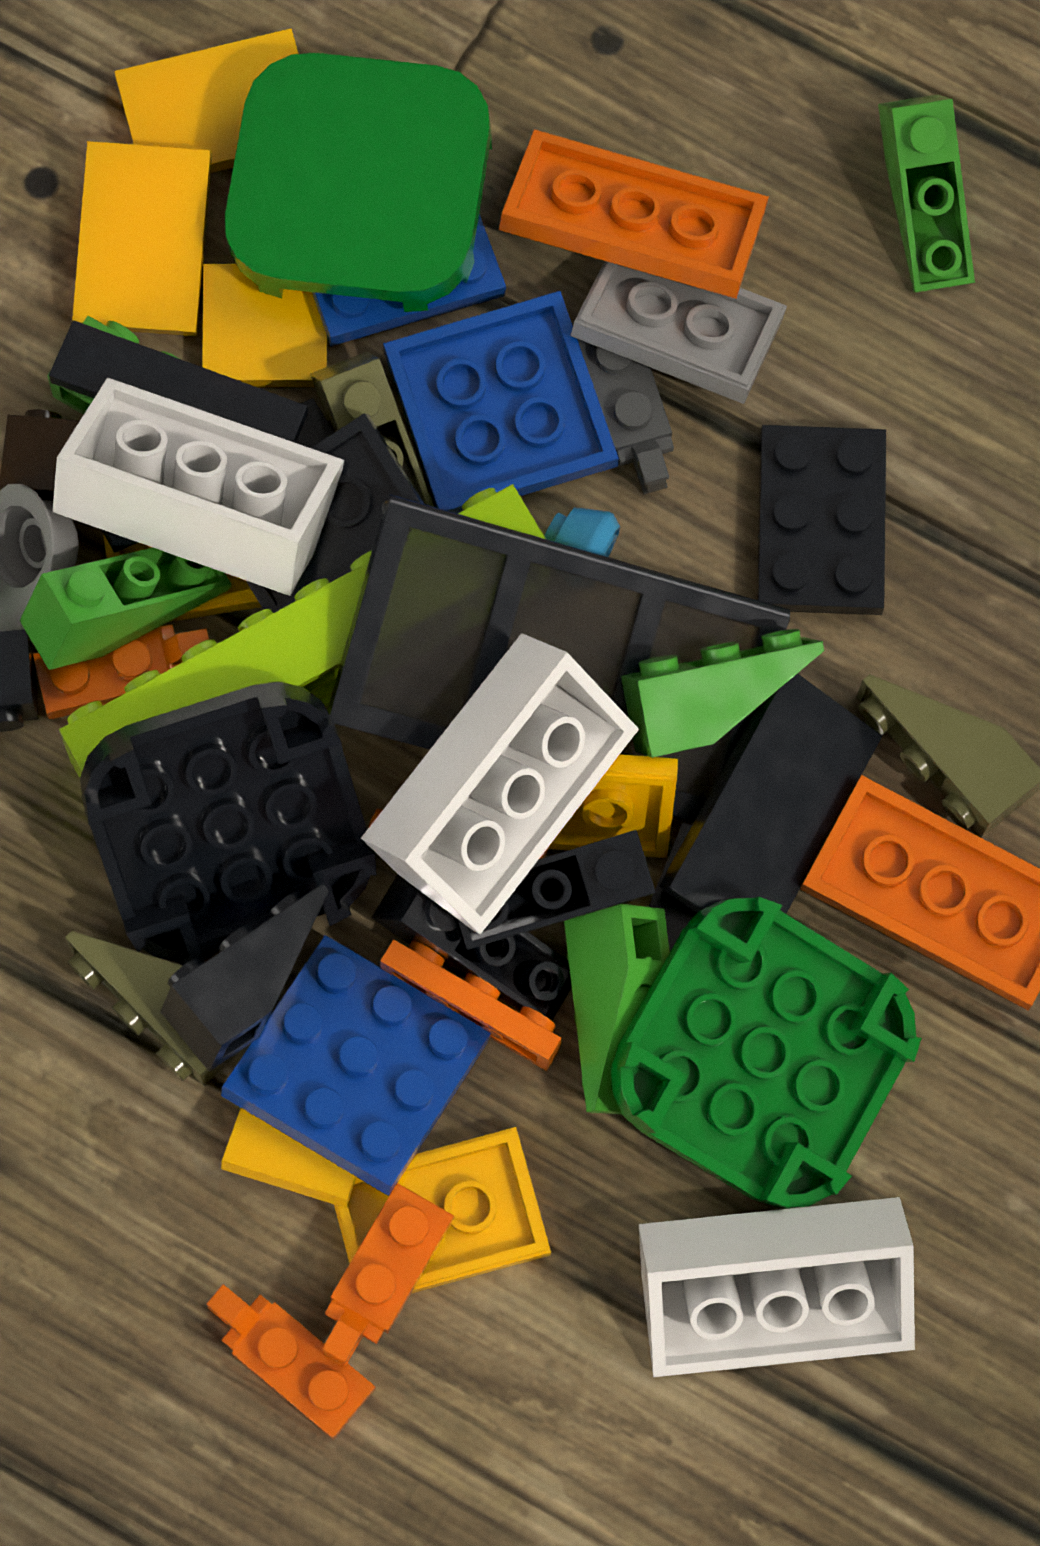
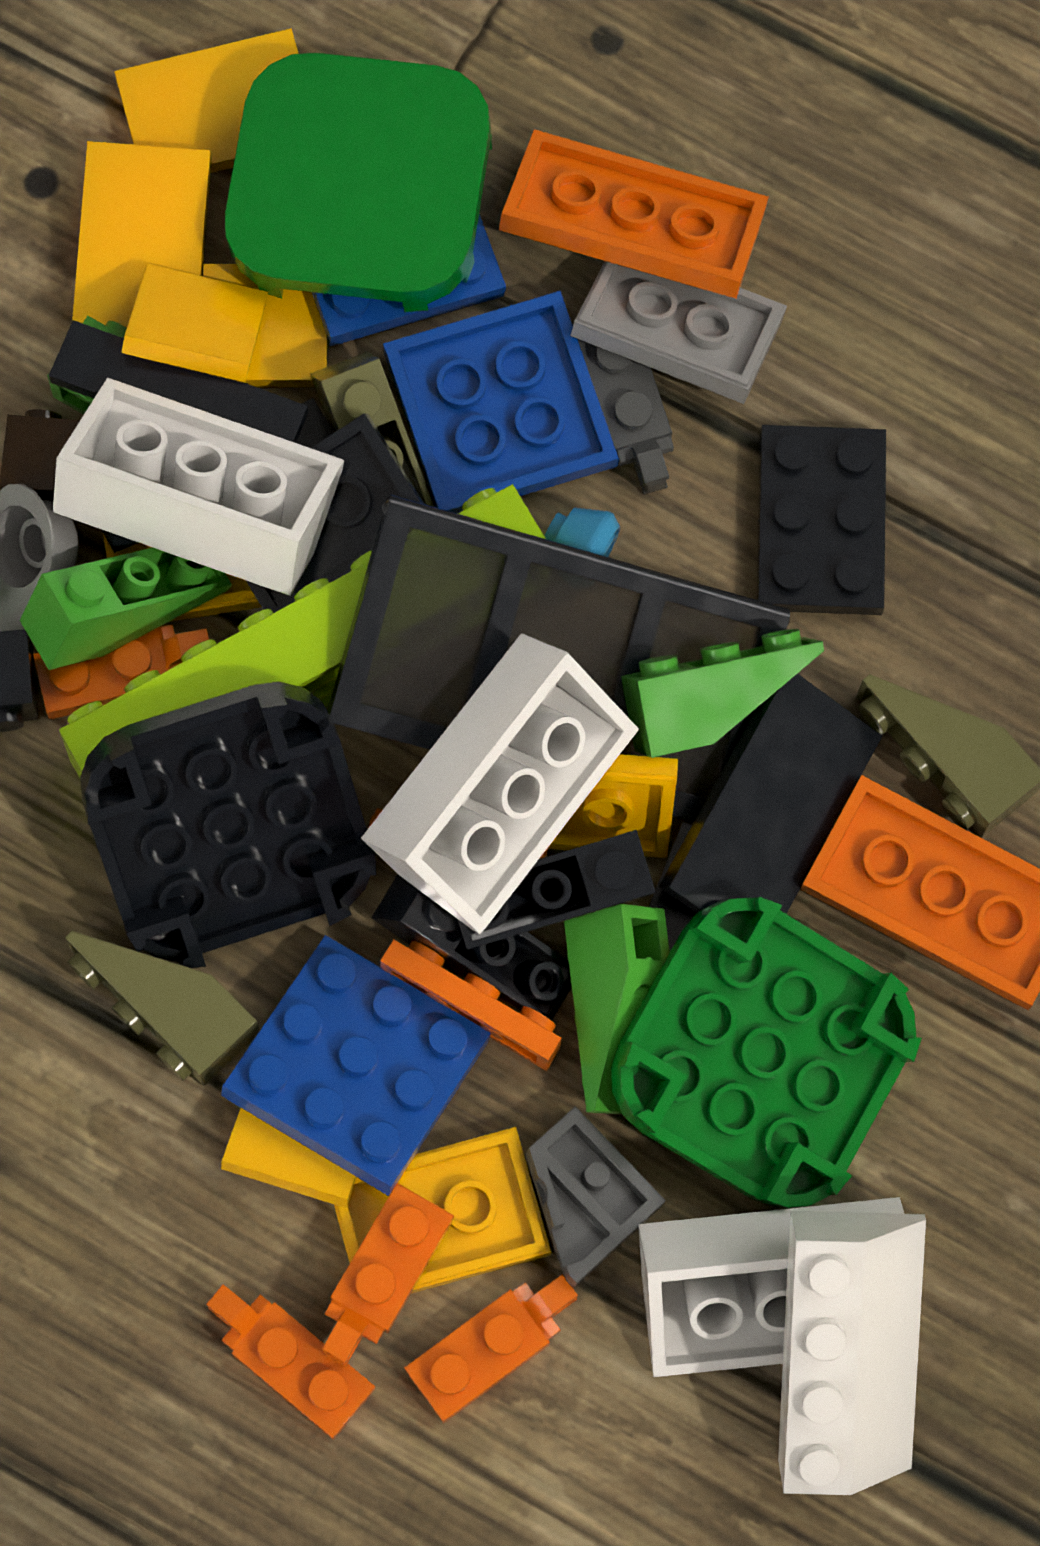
(195, 322): none -> yellow tile
(231, 996): black slope -> none
(489, 1346): none -> orange hinge
(587, 1194): none -> dark grey wing
(850, 1350): none -> white slope
(928, 190): bright green slope -> none

